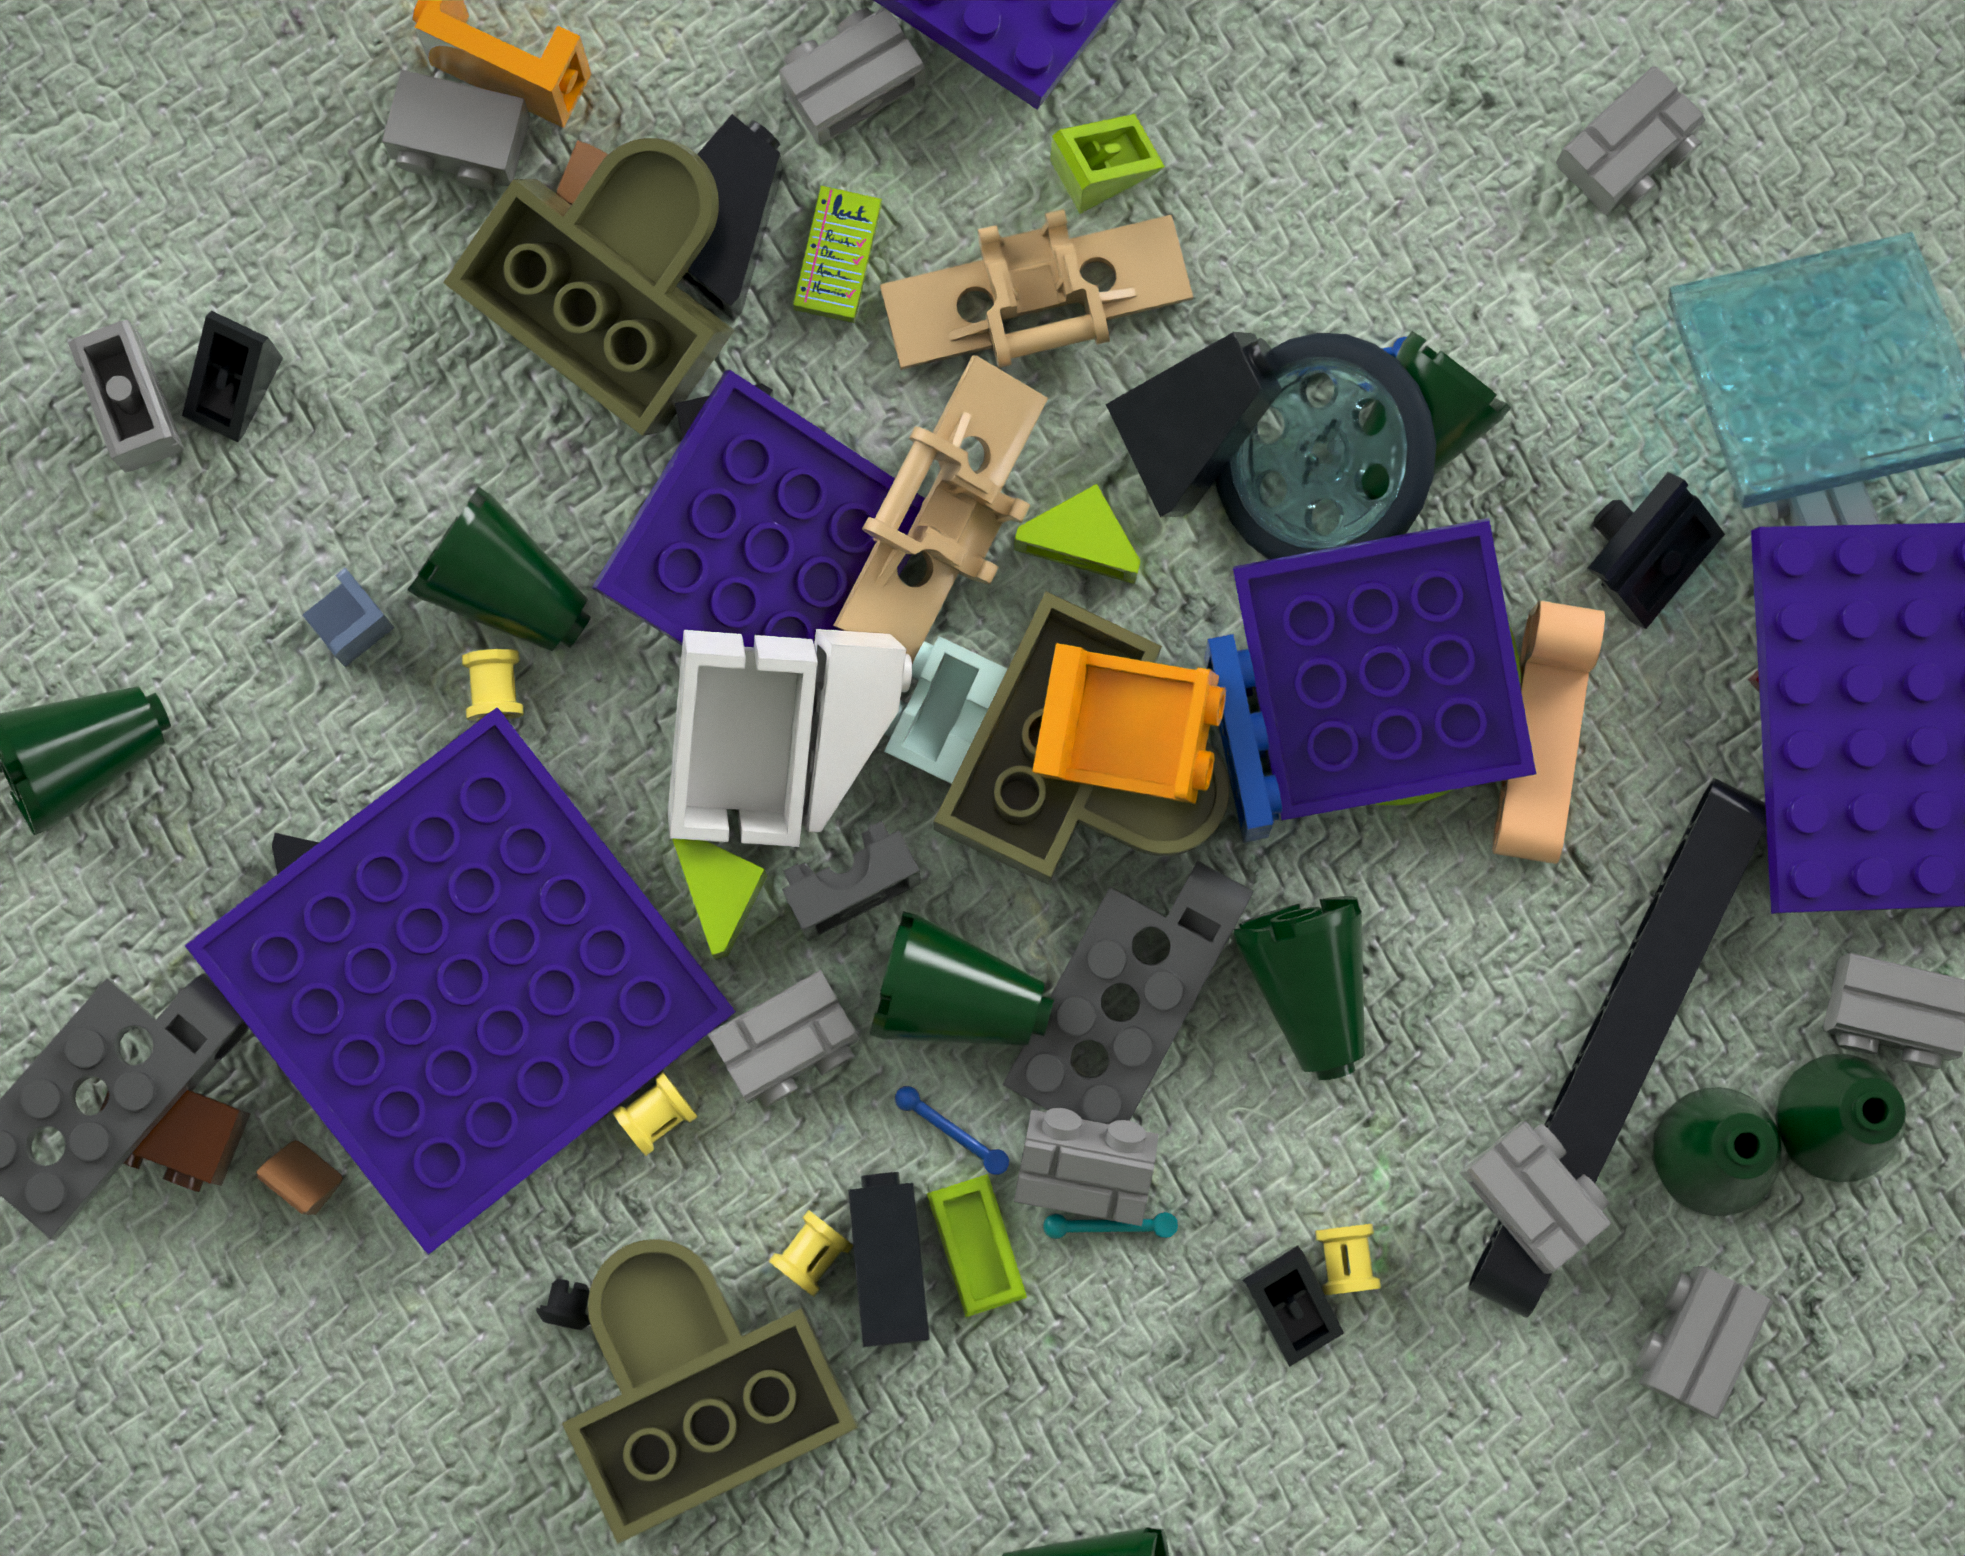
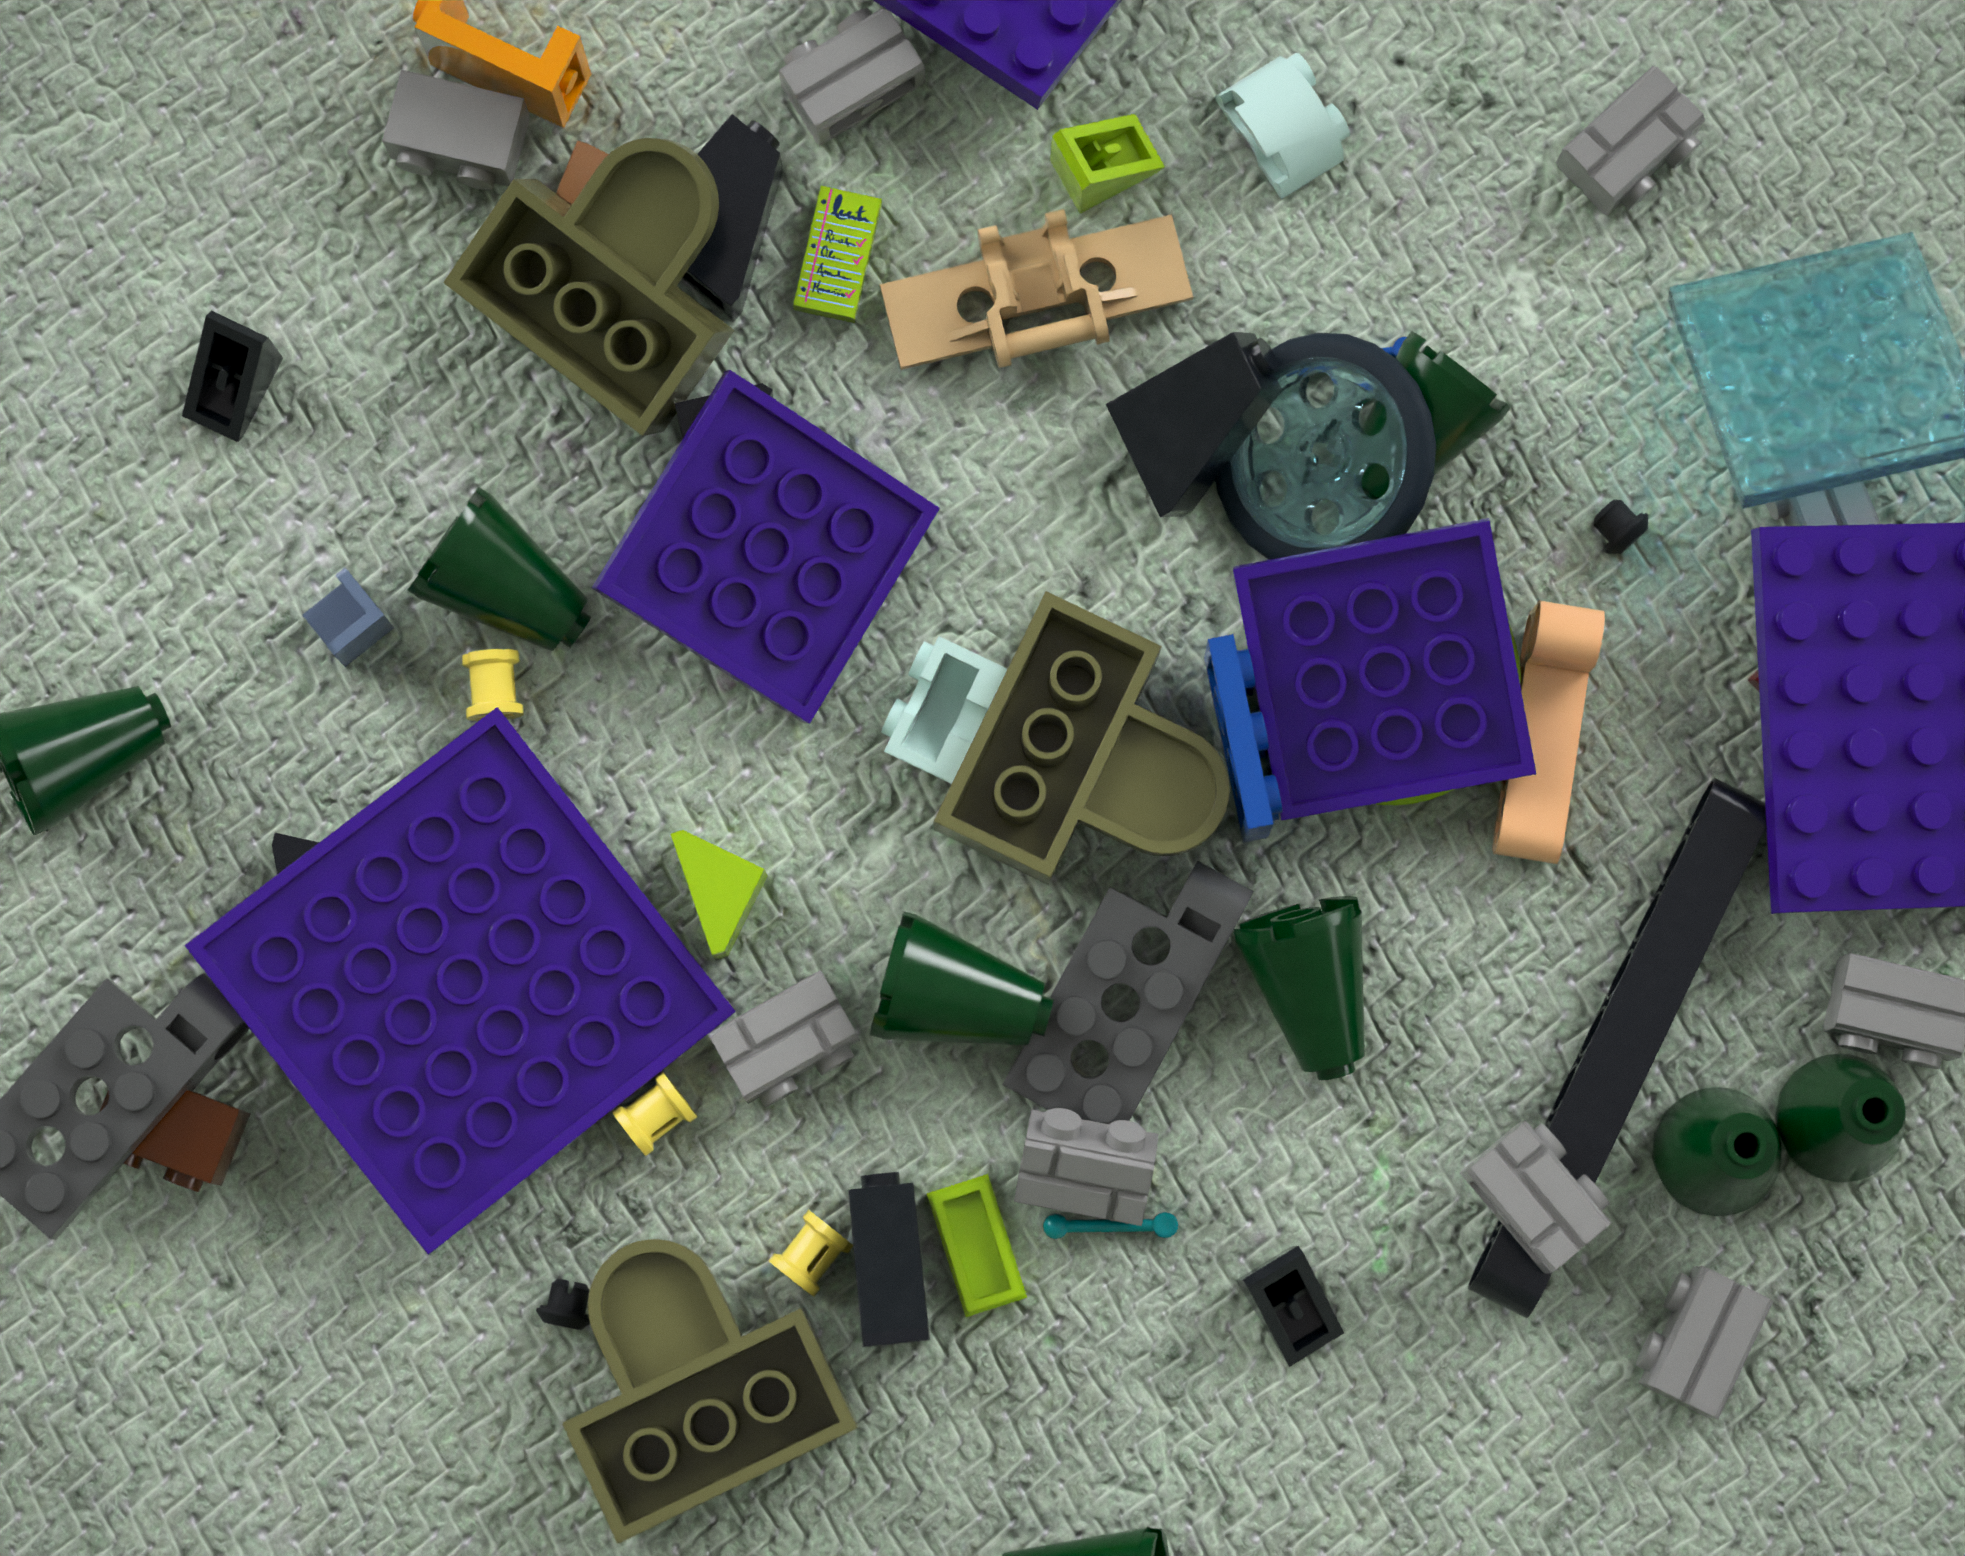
(126, 396): light grey brick -> none
(300, 1177): medium nougat slope -> none
(742, 737): white piece -> none
(830, 898): dark grey brick -> none
(852, 708): white slope -> none
(956, 516): tan piece -> none
(994, 1160): blue hinge -> none
(1081, 535): lime slope -> none
(1128, 724): light orange panel -> none
(1286, 123): none -> light aqua cylinder
(1357, 1243): light yellow bush -> none
(1656, 550): black plate -> none

